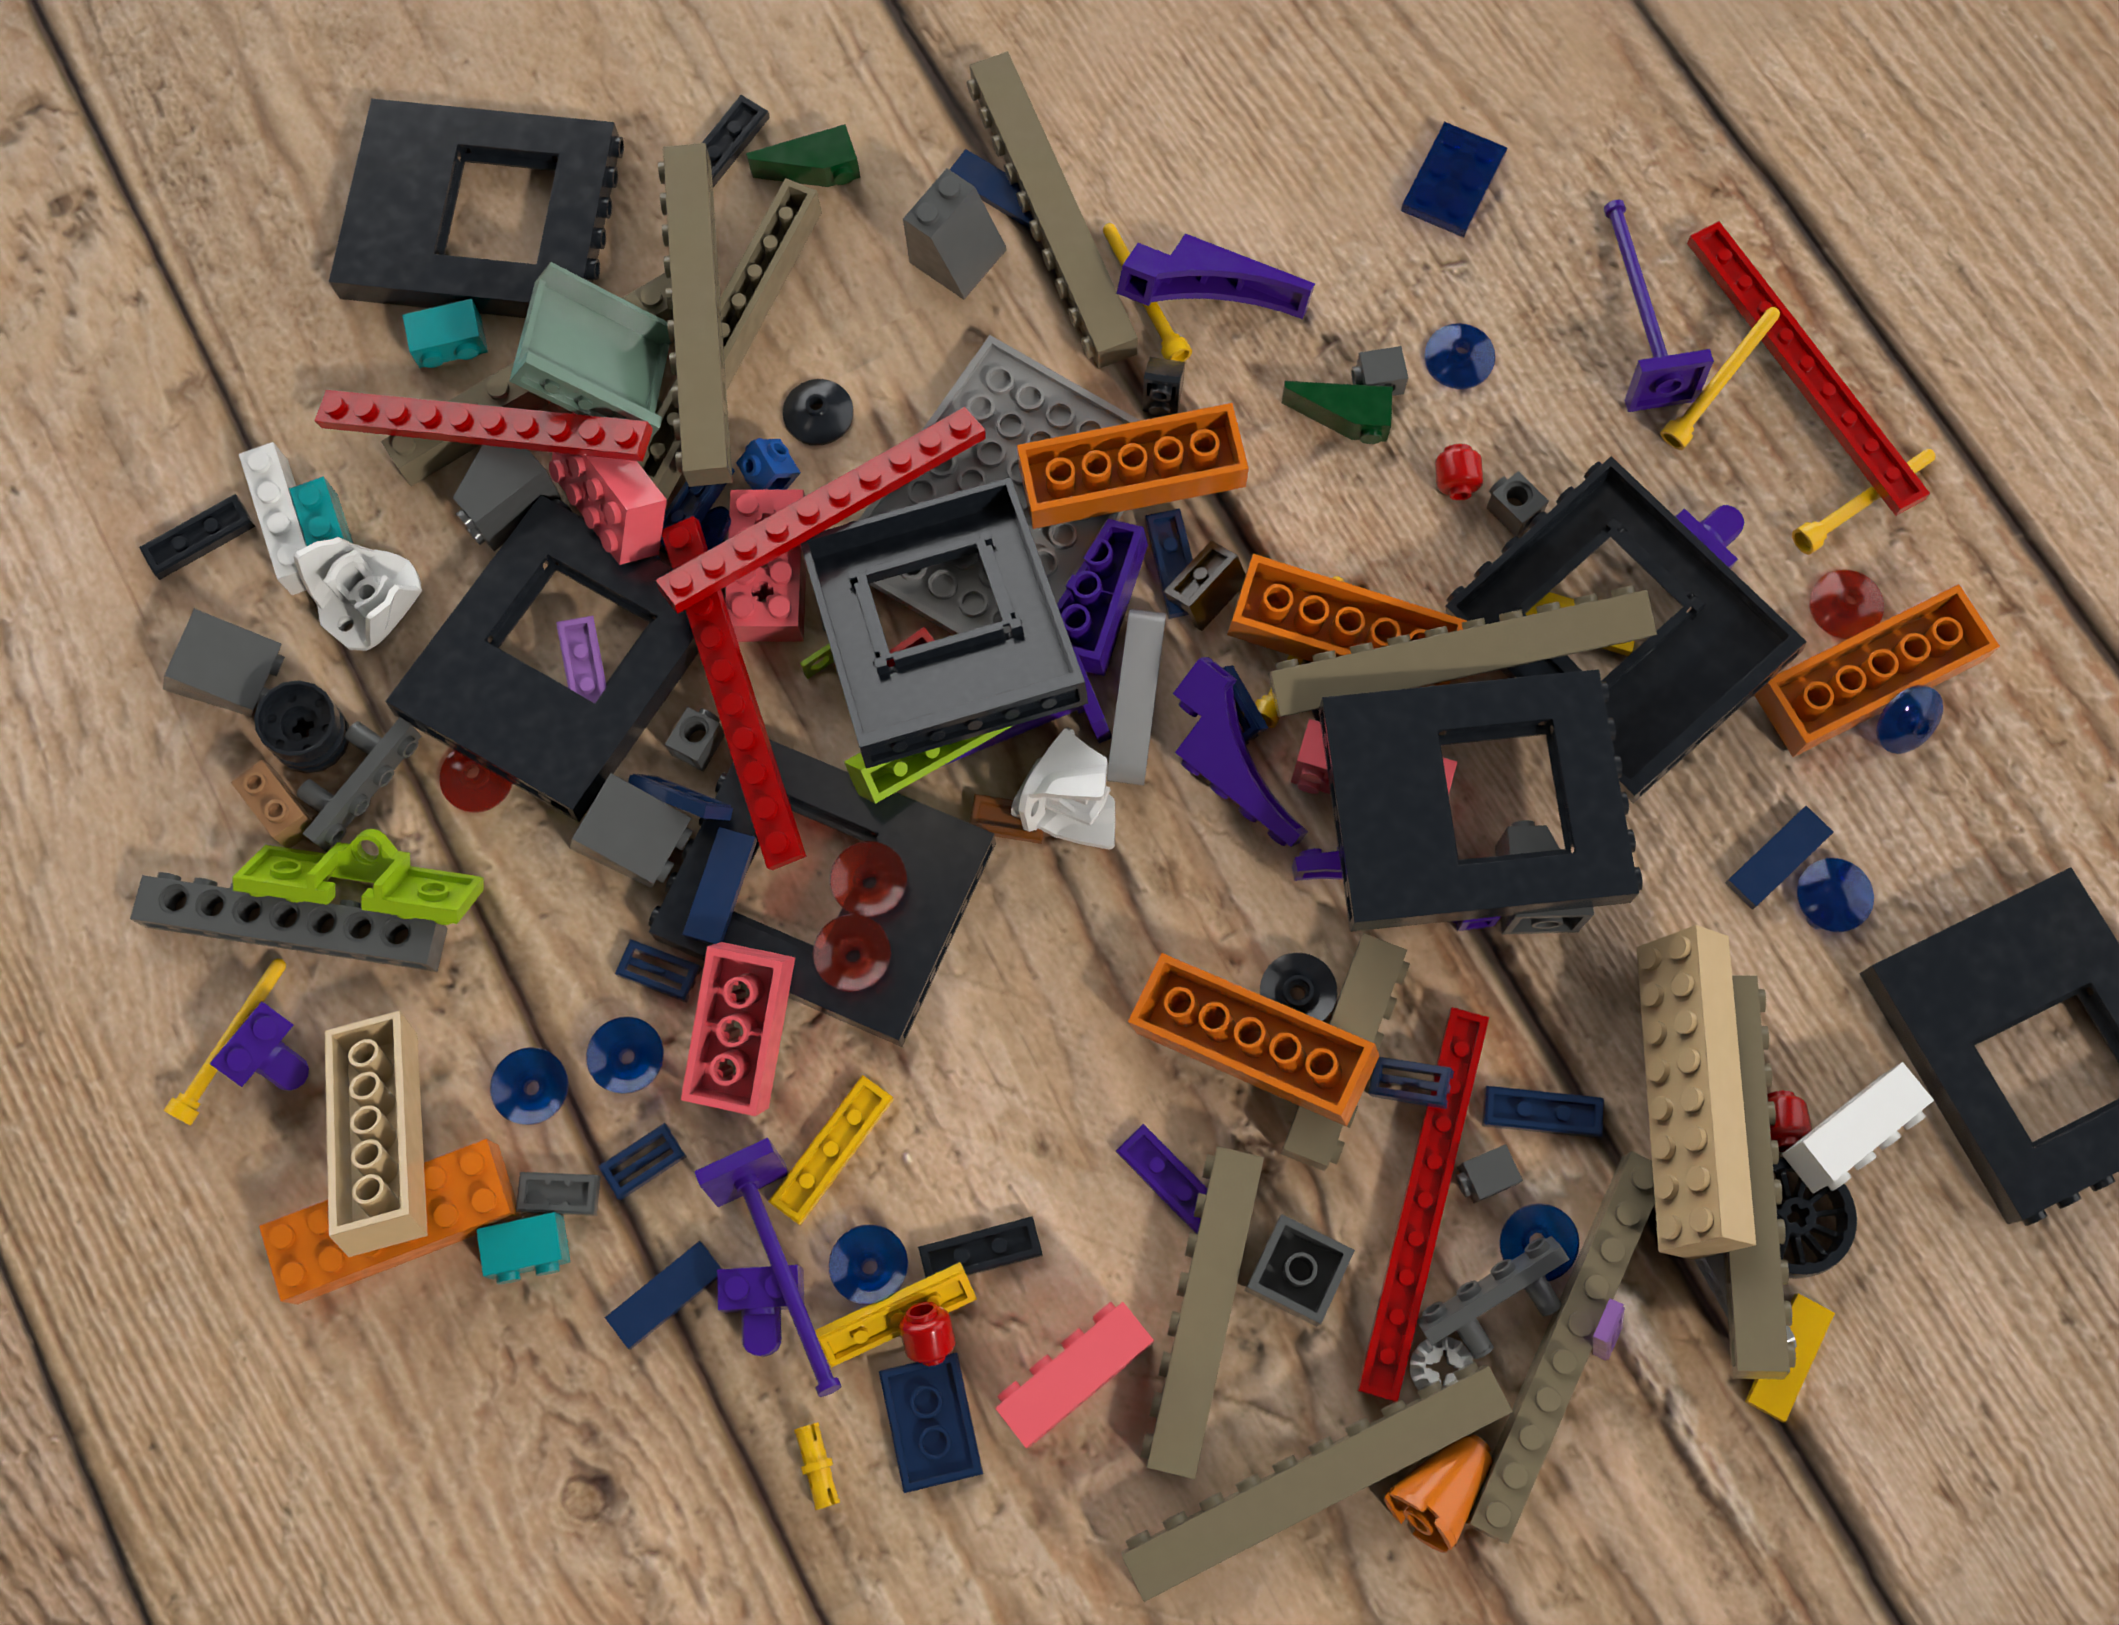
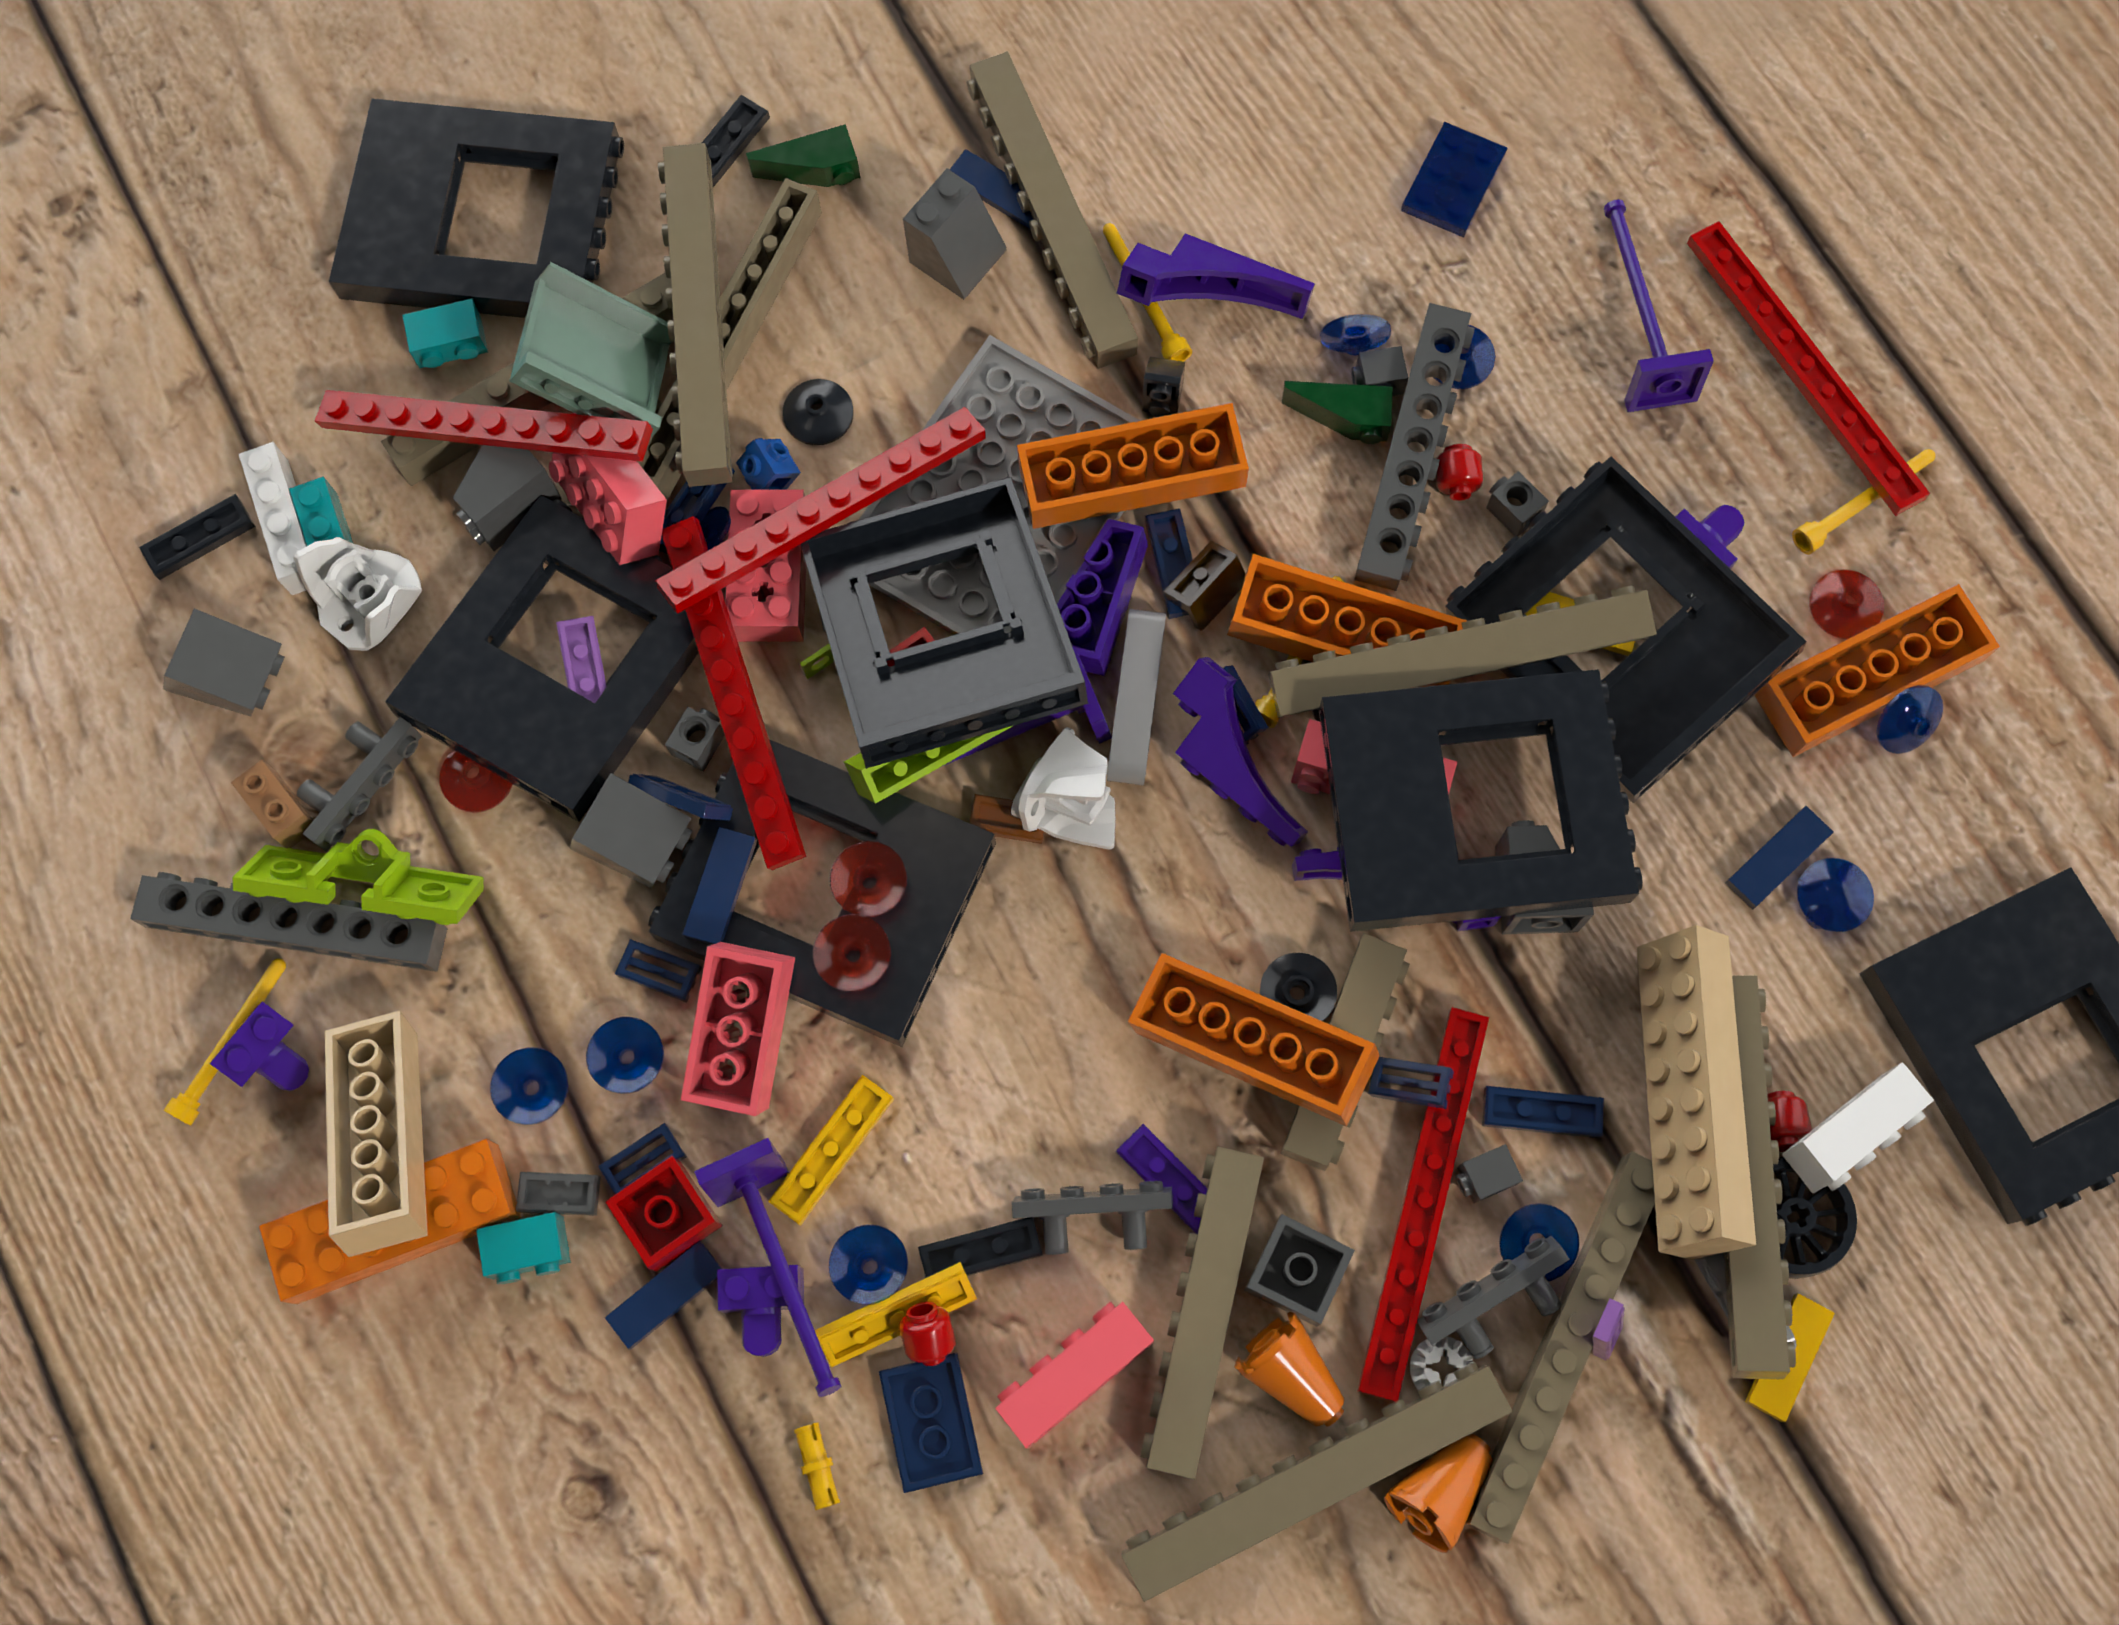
(287, 714): black wheel -> none
(663, 1213): none -> red brick
(1111, 1198): none -> dark grey plate
(1292, 1371): none -> orange cone
(1355, 333): none -> clear blue dish
(1444, 327): none -> dark grey brick
(1679, 431): yellow piece -> none

